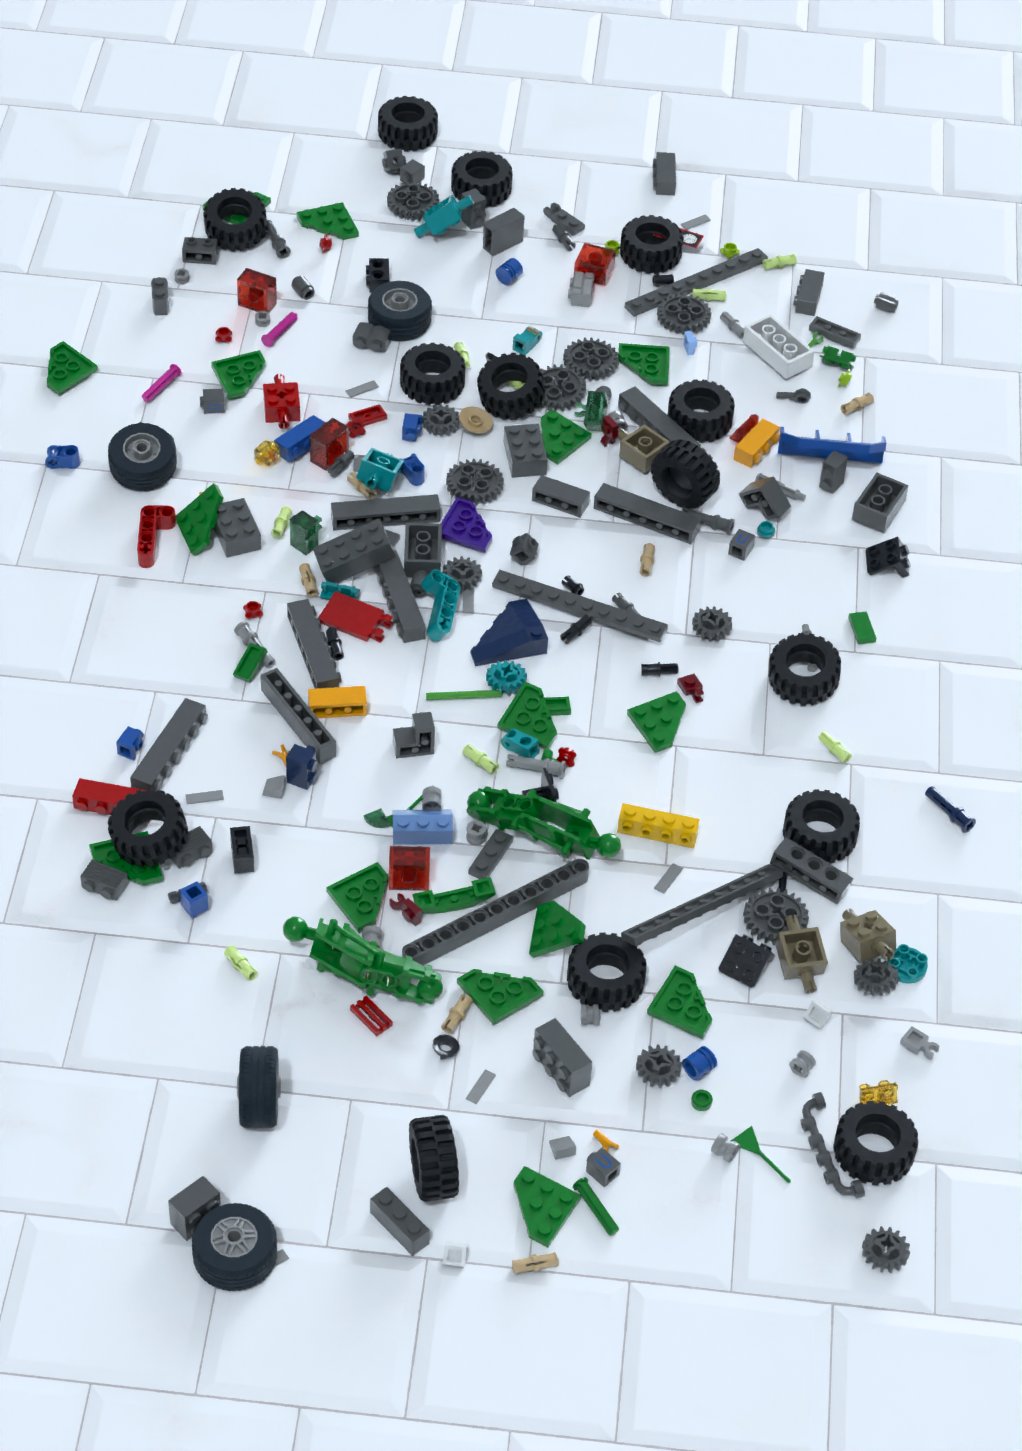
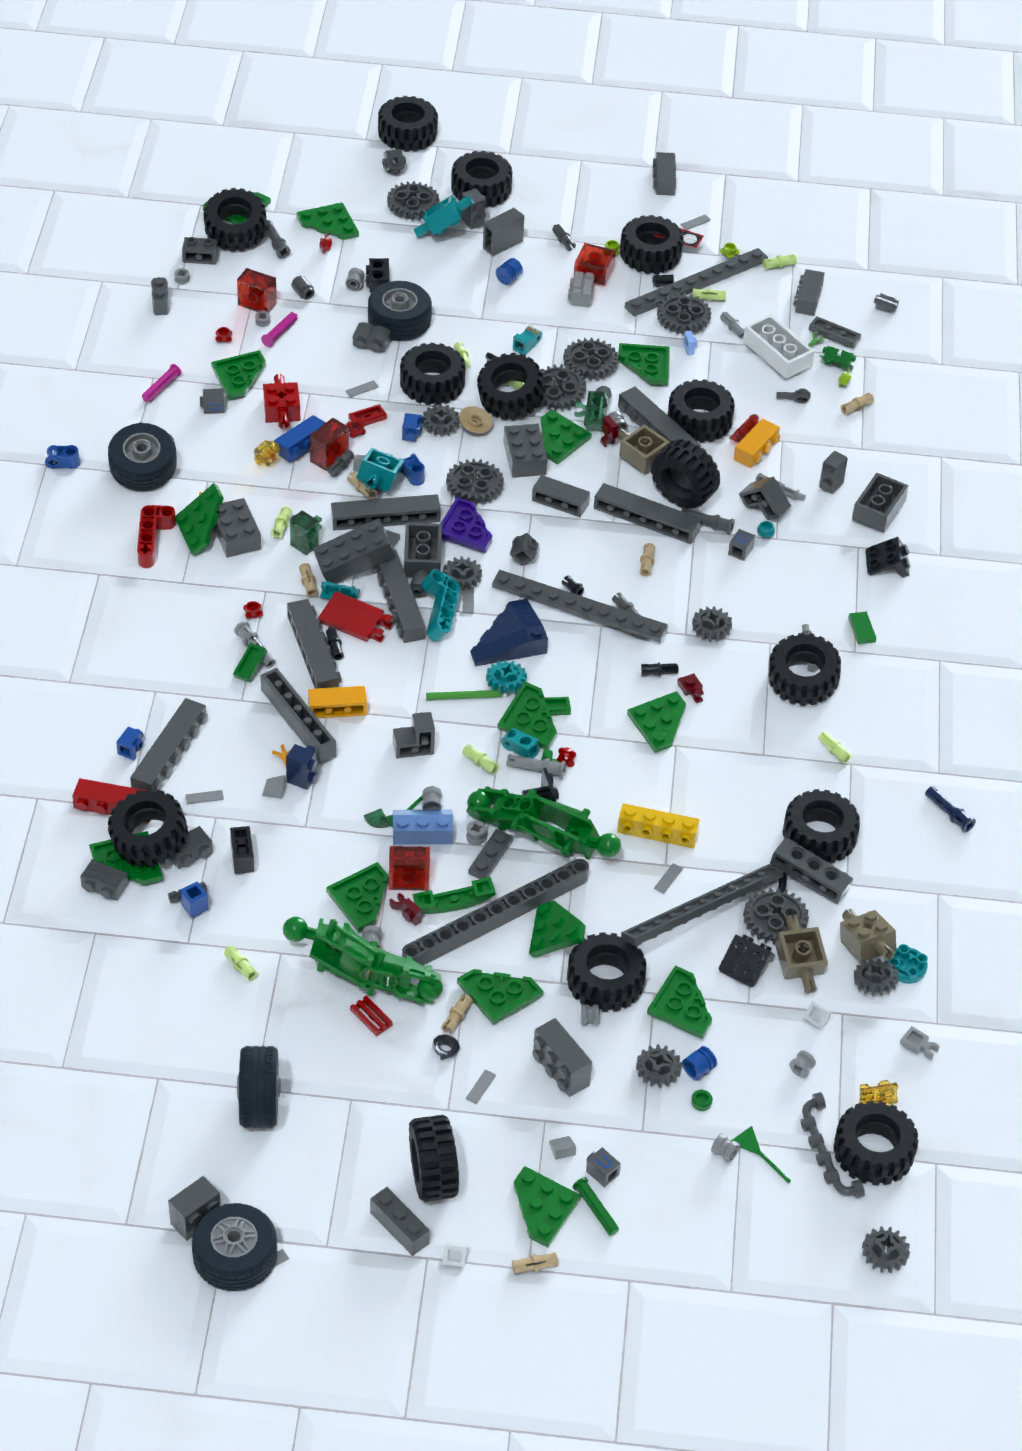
(67, 367): green plate -> none
(355, 279): none -> light grey wheel
(412, 172): dark grey brick -> none
(565, 219): dark grey hinge -> none
(576, 629): black axle -> none
(605, 1142): light orange bar -> none
(823, 448): blue plate -> none

